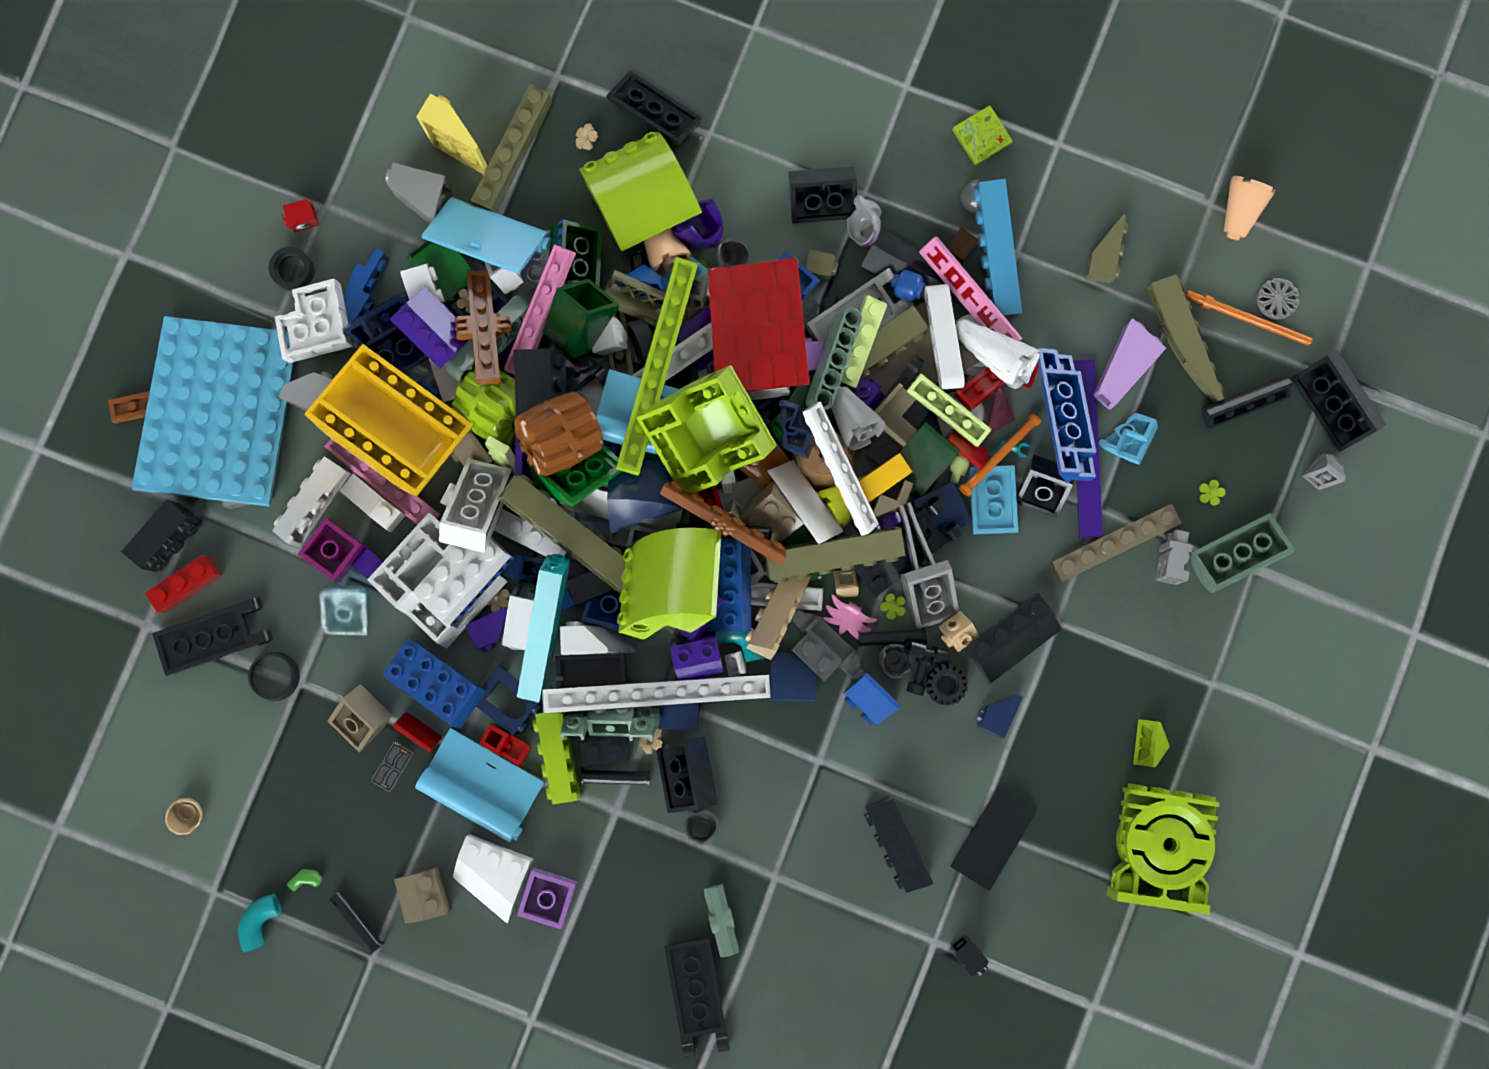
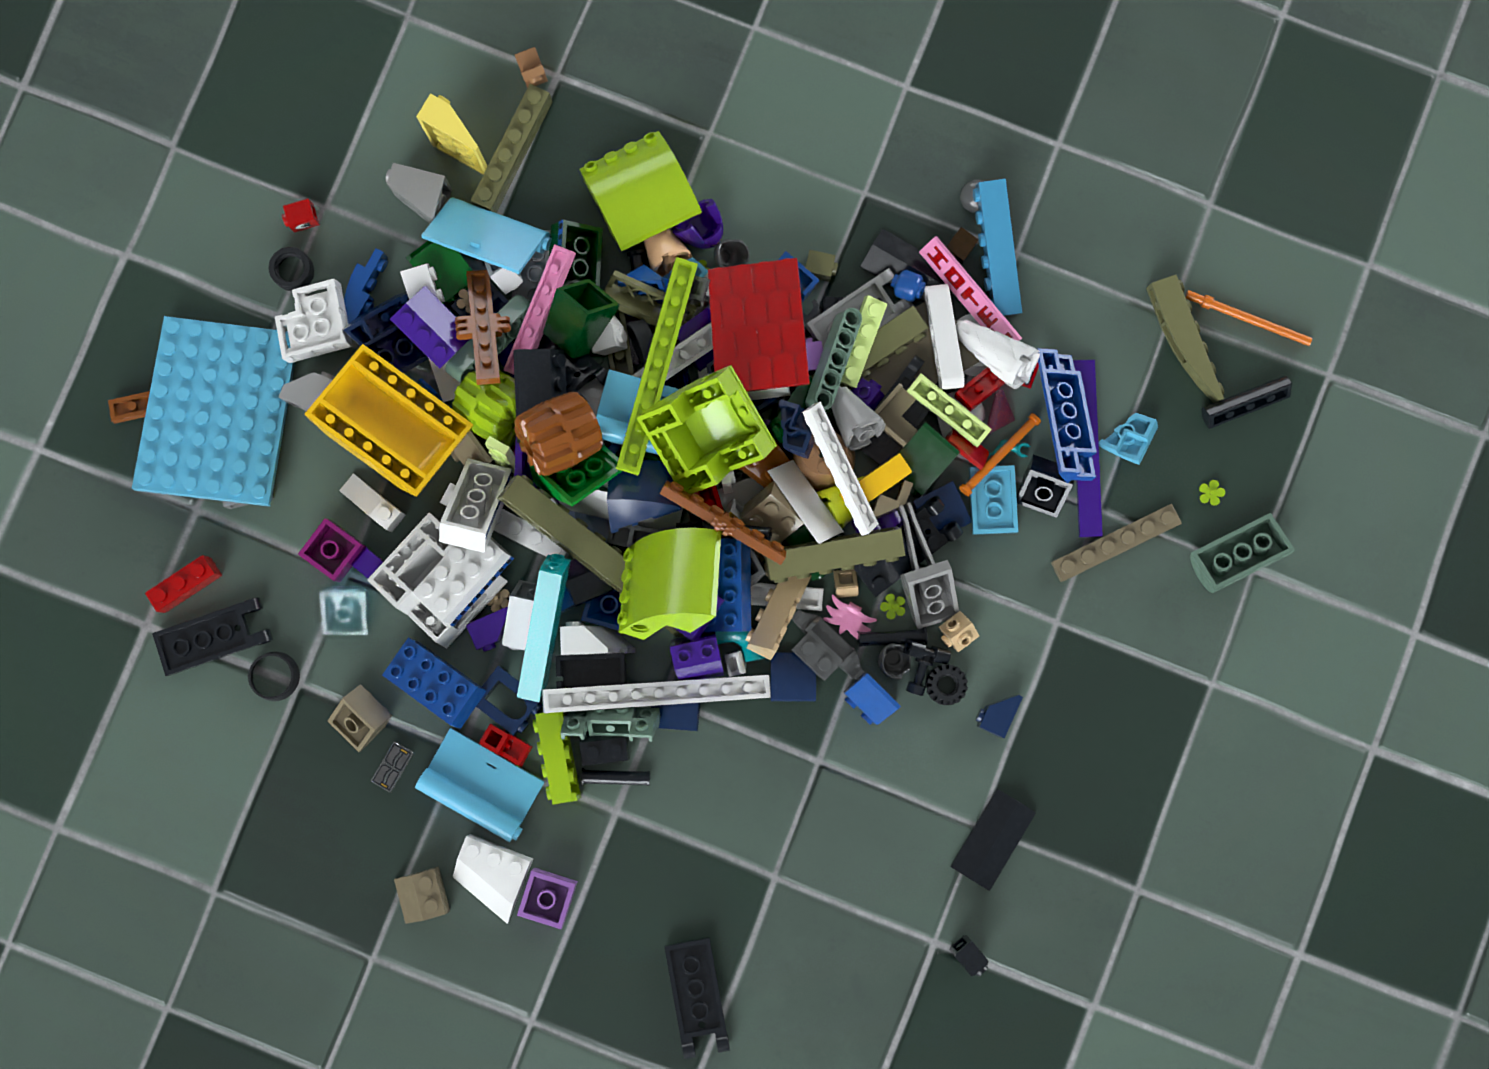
(161, 536): black piece -> none
(183, 816): tan hair -> none
(252, 920): teal cylinder -> none
(305, 876): bright green arm -> none
(311, 502): white wedge -> none
(356, 922): black pin -> none
(410, 505): bright pink tile -> none
(417, 732): red slope -> none
(523, 568): dark blue slope -> none
(531, 67): none -> medium nougat brick
(586, 137): tan plant -> none
(648, 746): tan plant -> none
(654, 108): black slope -> none
(686, 775): black slope -> none
(701, 827): dark grey hair -> none
(721, 920): sand green piece -> none
(822, 194): black slope -> none
(864, 222): light grey hair -> none
(898, 844): black slope -> none
(959, 467): yellowish green cylinder -> none
(982, 135): lime tile -> none
(1013, 637): black slope -> none
(1103, 262): olive slope -> none
(1128, 362): lavender slope -> none
(1140, 808): lime brick -> none
(1150, 743): lime slope -> none
(1173, 558): light grey hips -> none
(1245, 205): light nougat cone -> none
(1277, 298): light grey wheel -> none
(1325, 472): light grey slope -> none
(1338, 401): black slope -> none

